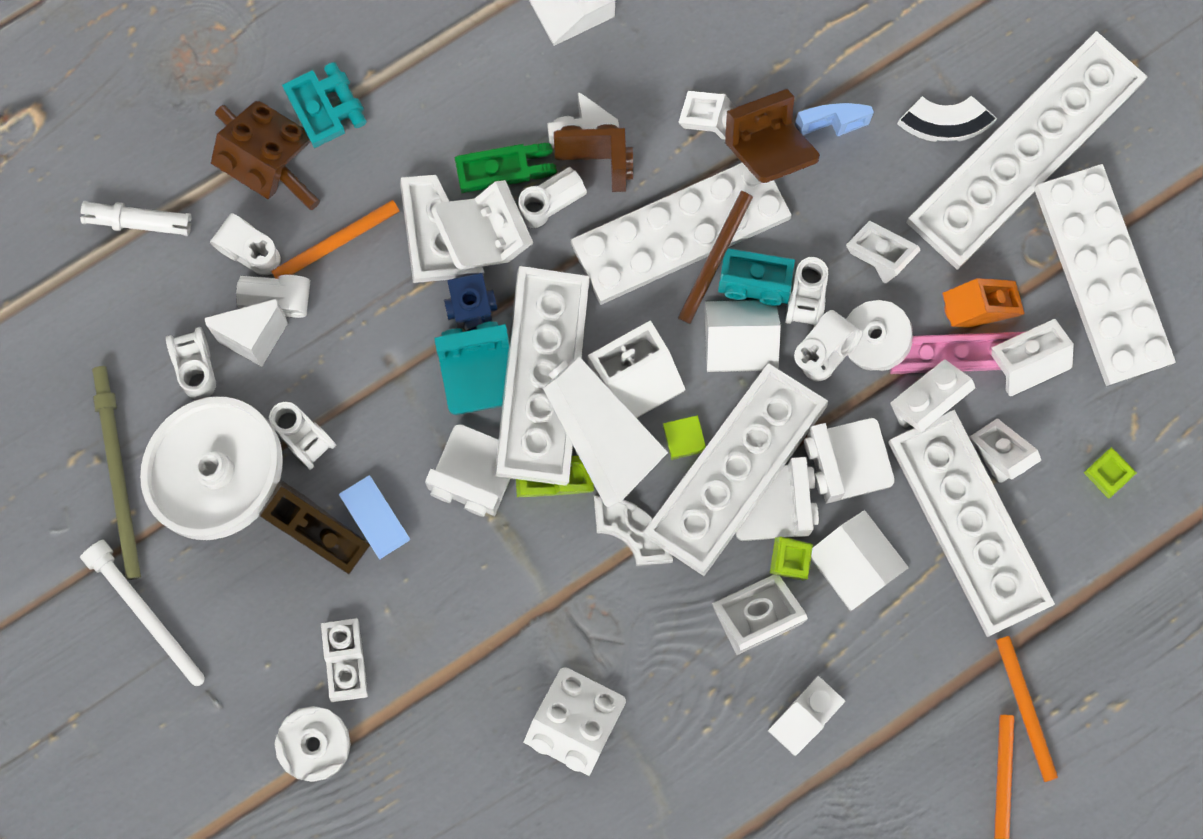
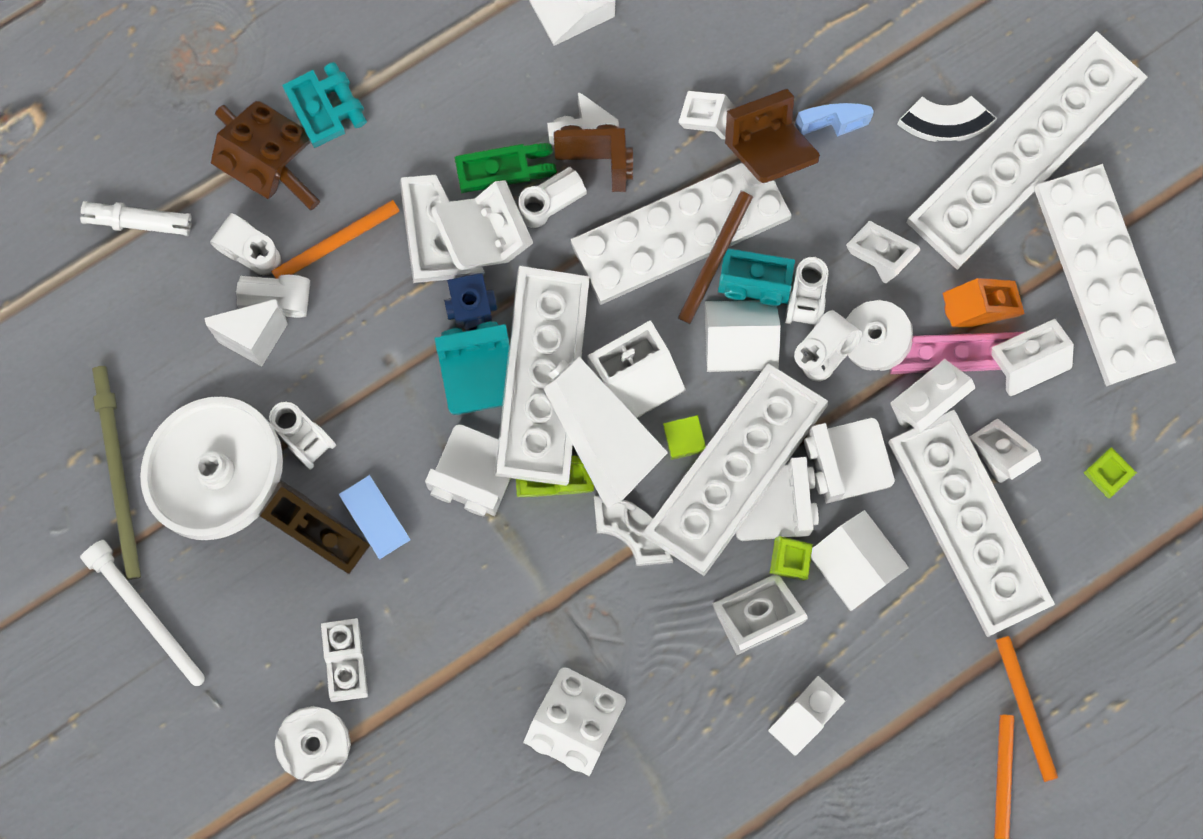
(192, 357): white piece -> none

